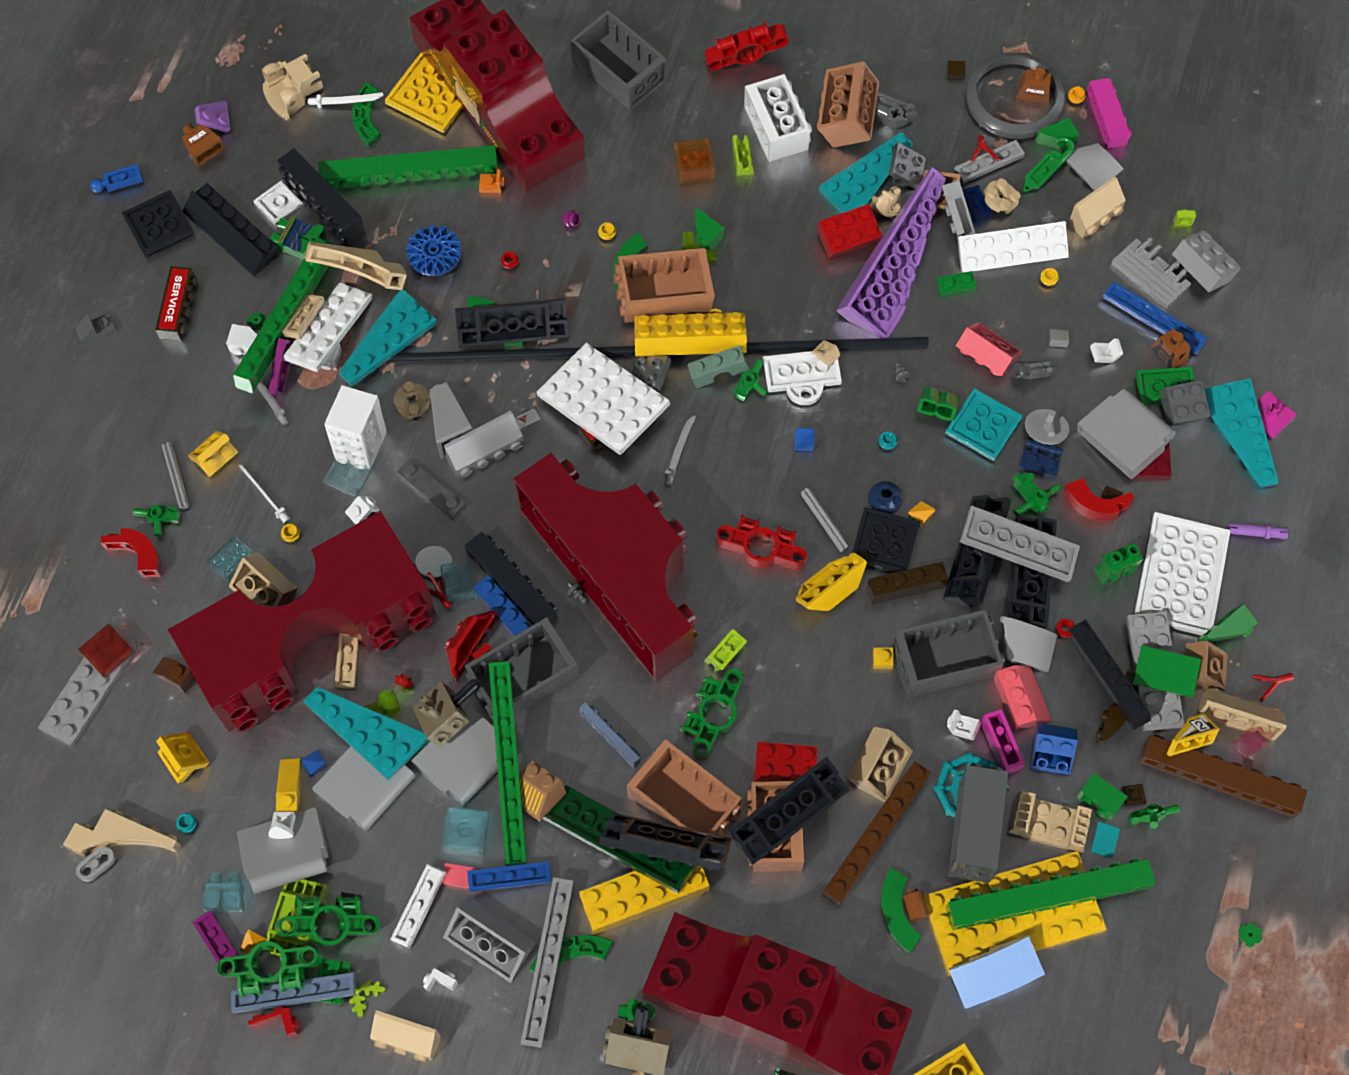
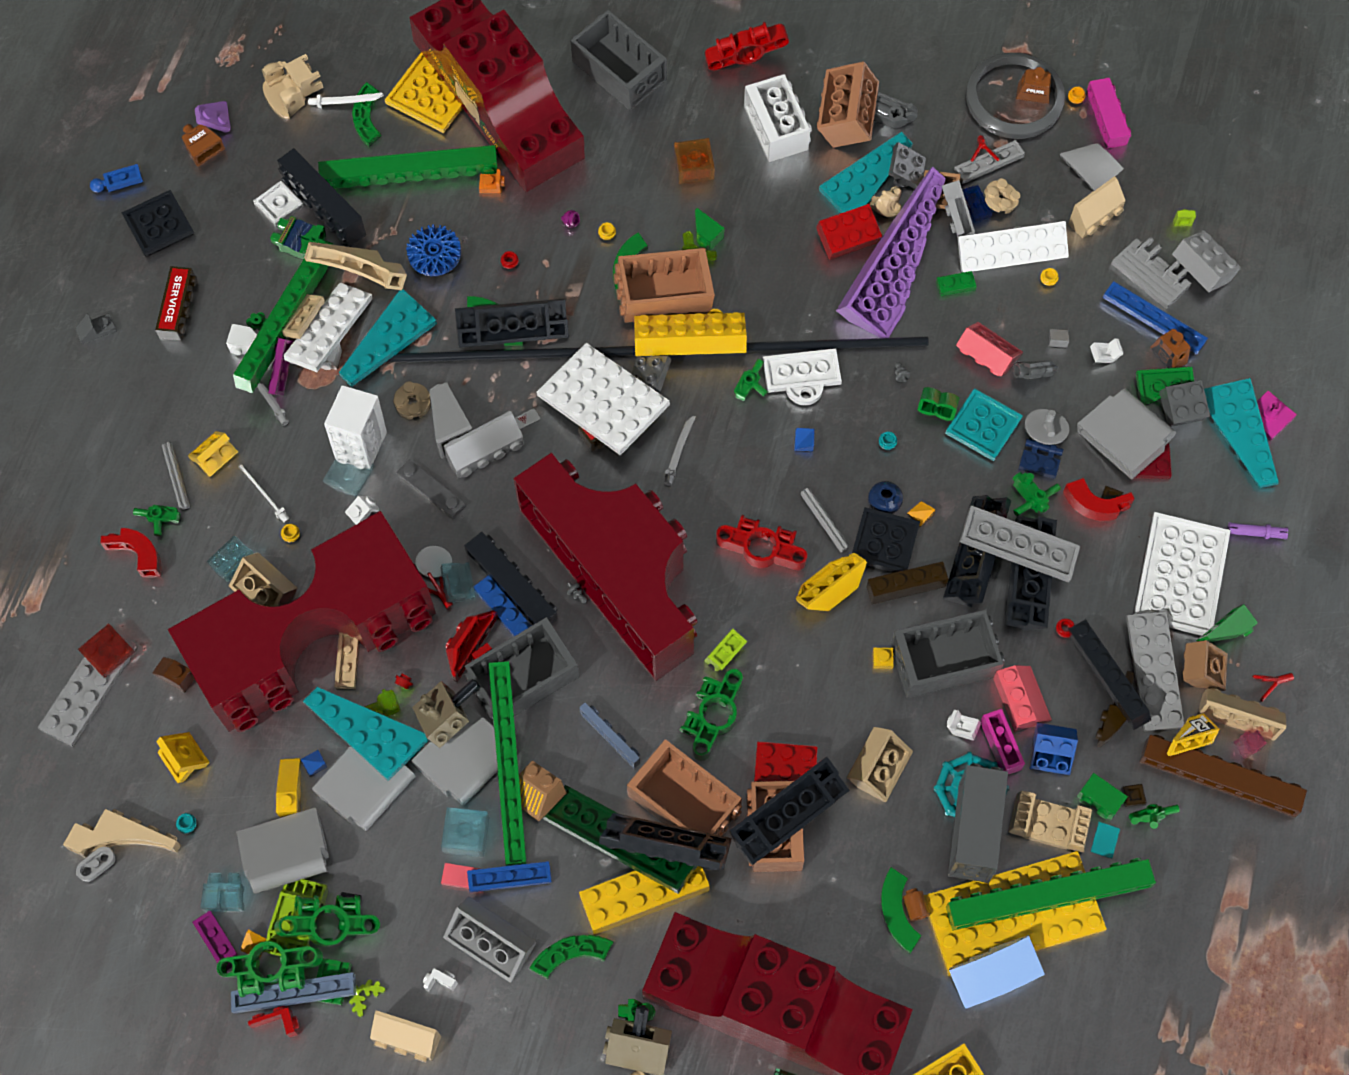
(230, 229): black slope -> none
(282, 825): white tile -> none
(418, 906): white tile -> none
(547, 963): light grey plate -> none
(705, 369): sand green arch -> none
(742, 156): lime hinge -> none
(826, 352): tan slope -> none
(876, 834): reddish brown brick -> none
(956, 70): dark brown tile -> none
(1027, 644): light grey slope -> none
(1047, 166): green plate -> none
(1049, 134): green slope -> none
(1118, 564): green hips -> none
(1167, 671): green tile -> none
(1255, 933): green plant -> none

